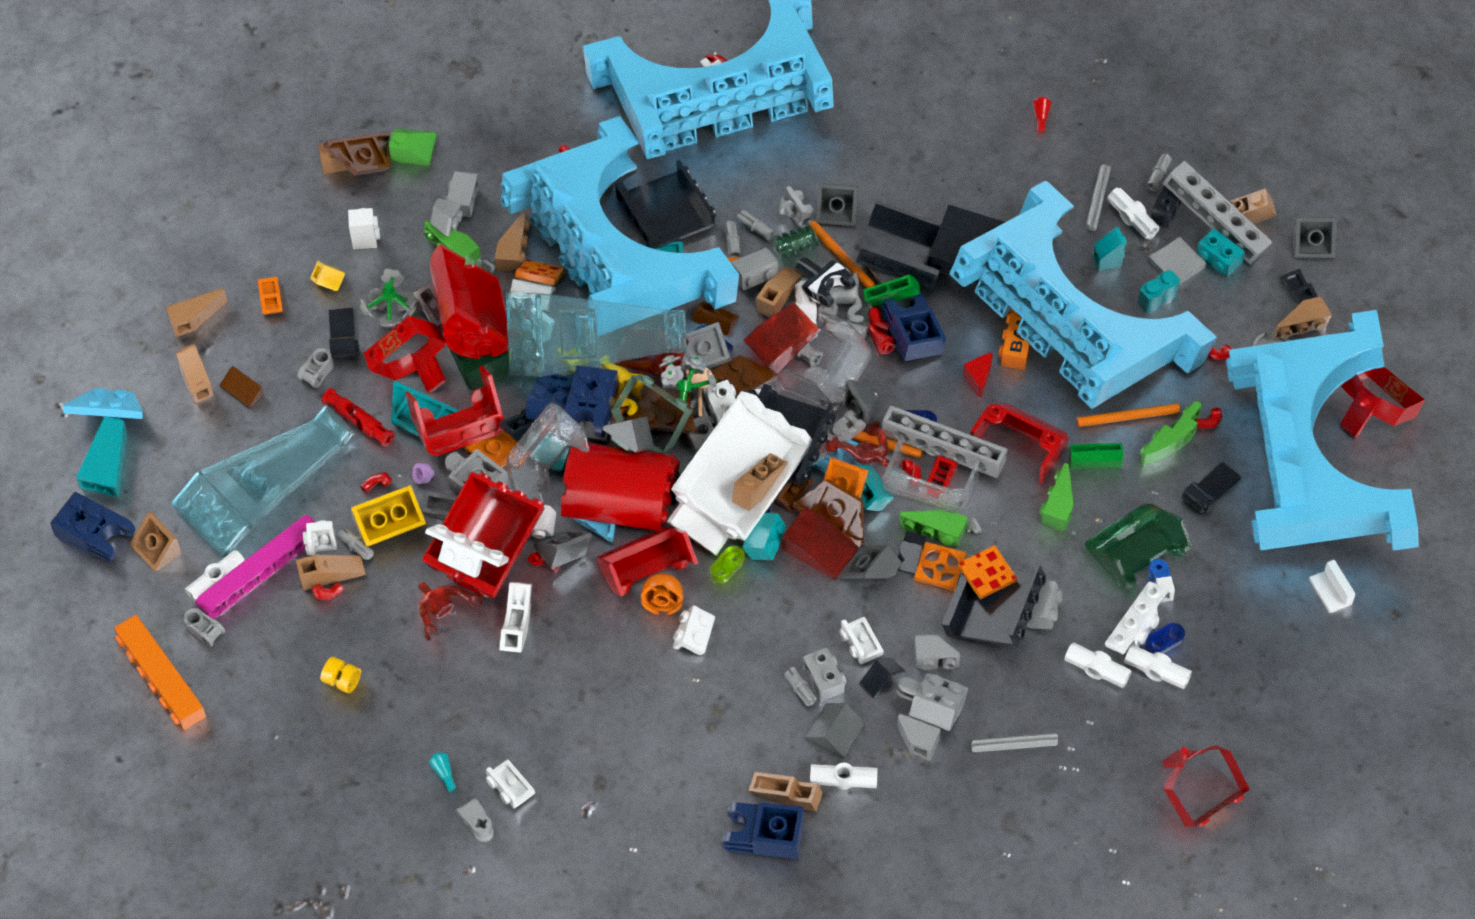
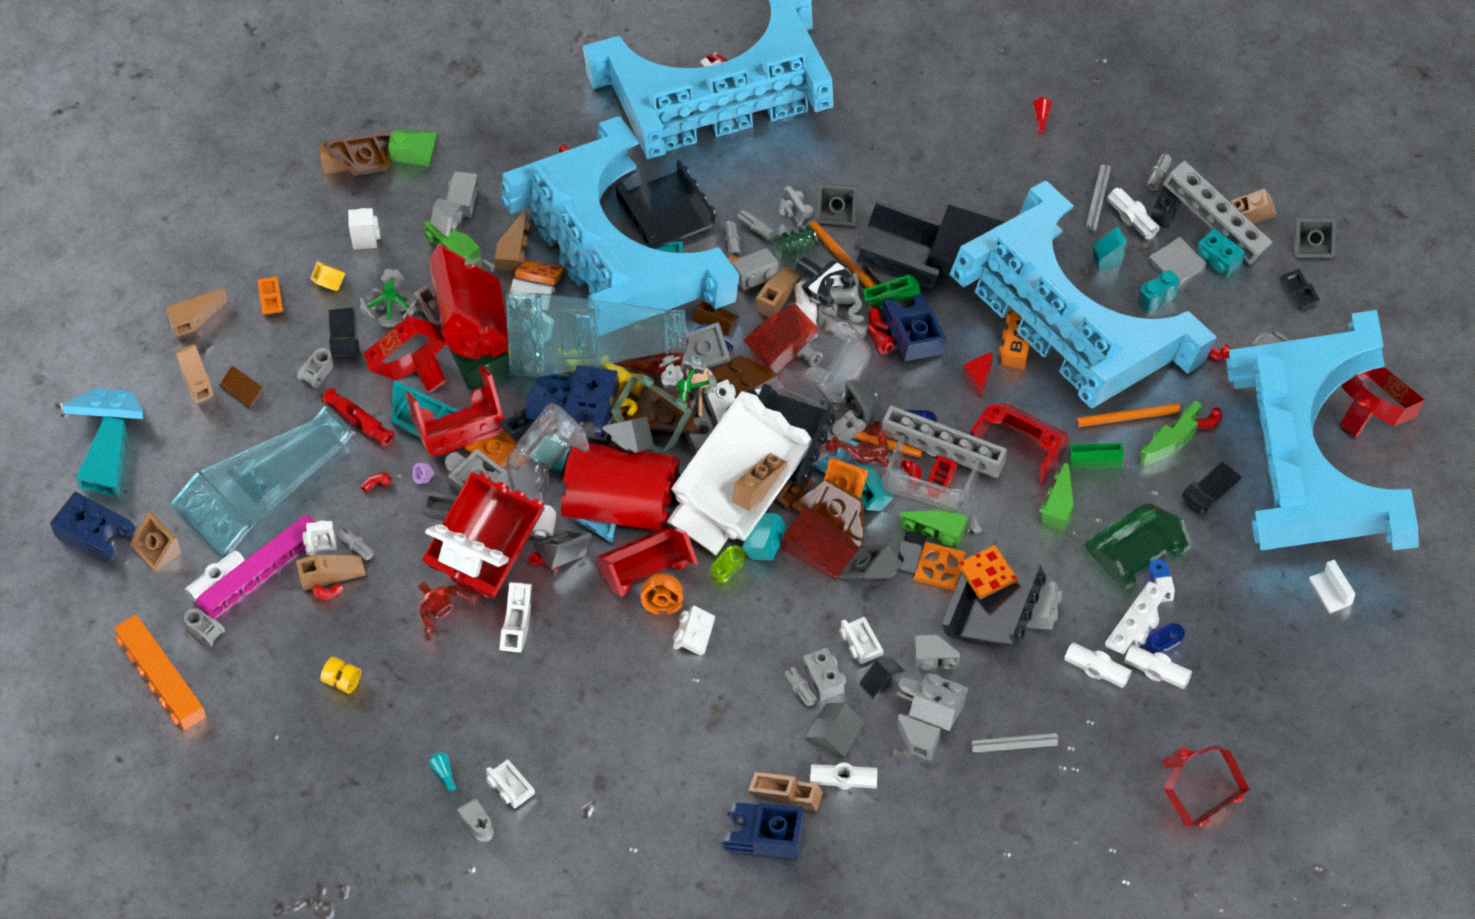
(388, 516): yellow slope -> none
(1306, 317): medium nougat slope -> none

